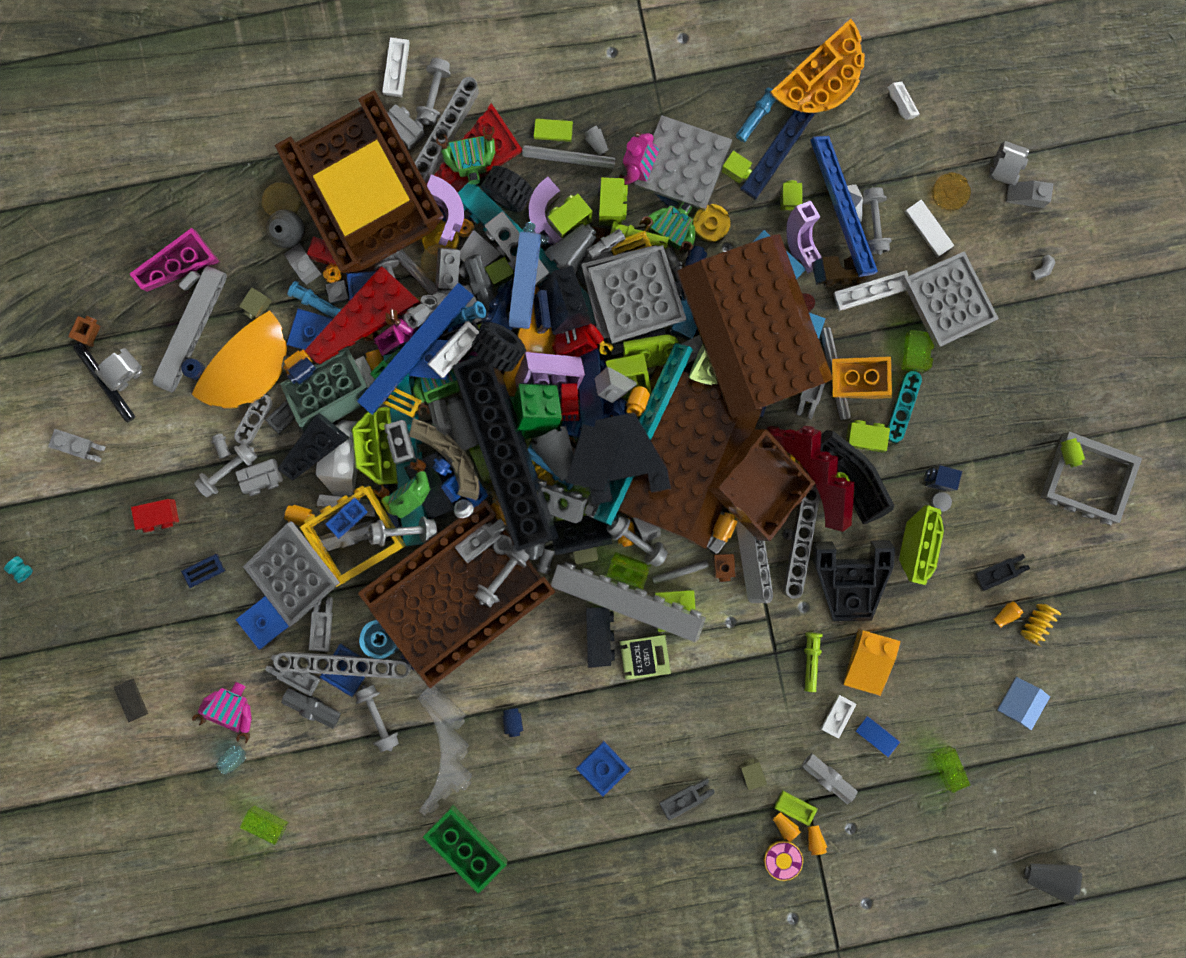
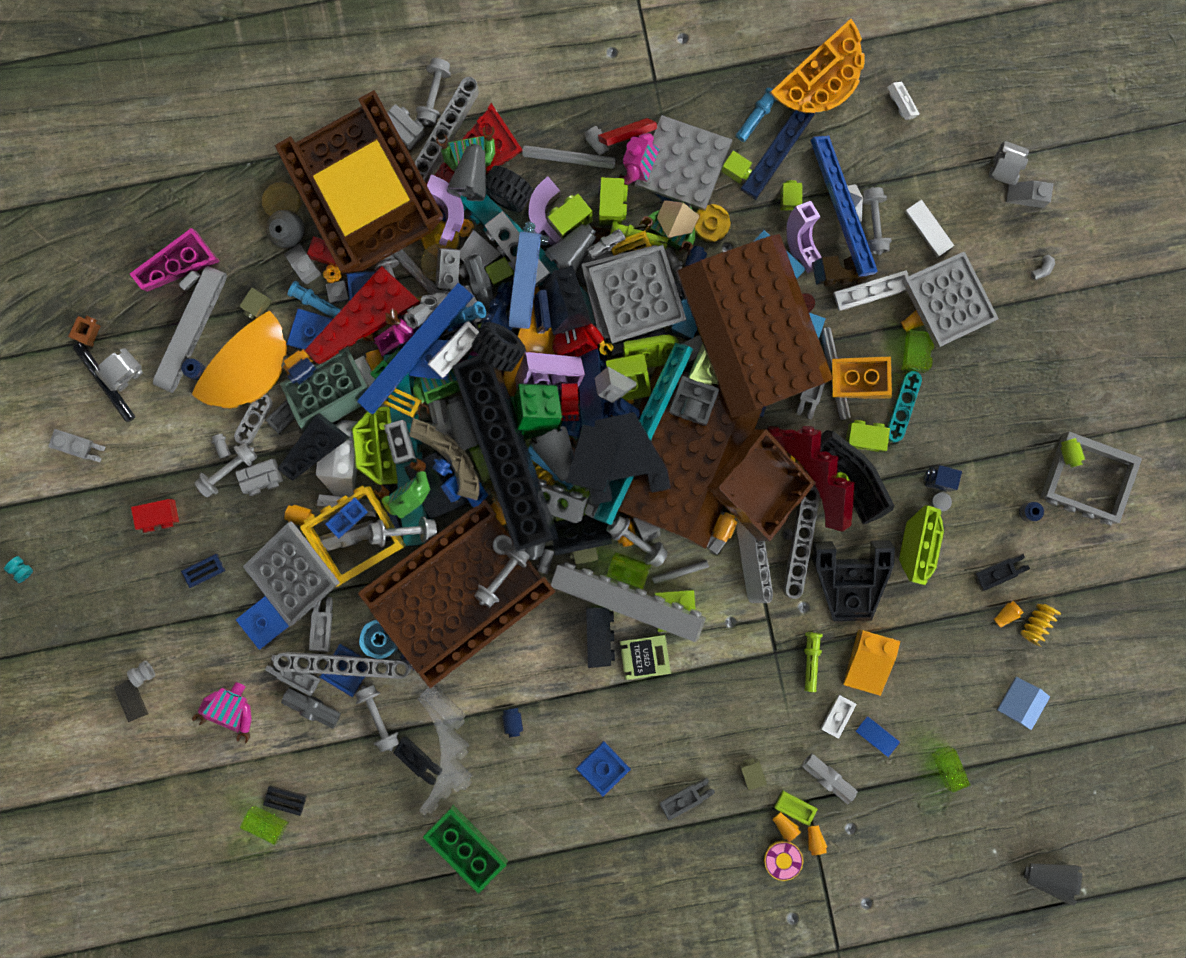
(142, 673): none -> light grey wheel
(231, 759): clear light blue brick -> none
(268, 803): none -> black tile
(396, 67): white plate -> none
(417, 760): none -> black hinge
(463, 509): white plate -> none
(470, 175): none -> dark grey cone
(480, 540): light grey hinge -> none
(553, 130): lime tile -> none
(627, 132): none -> red tile
(638, 400): light orange brick -> none
(677, 218): none -> tan slope
(694, 401): none -> dark grey plate
(724, 567): dark orange brick -> none
(912, 321): none -> light orange cone
(951, 191): clear yellow tile -> none
(1031, 511): none -> dark blue brick

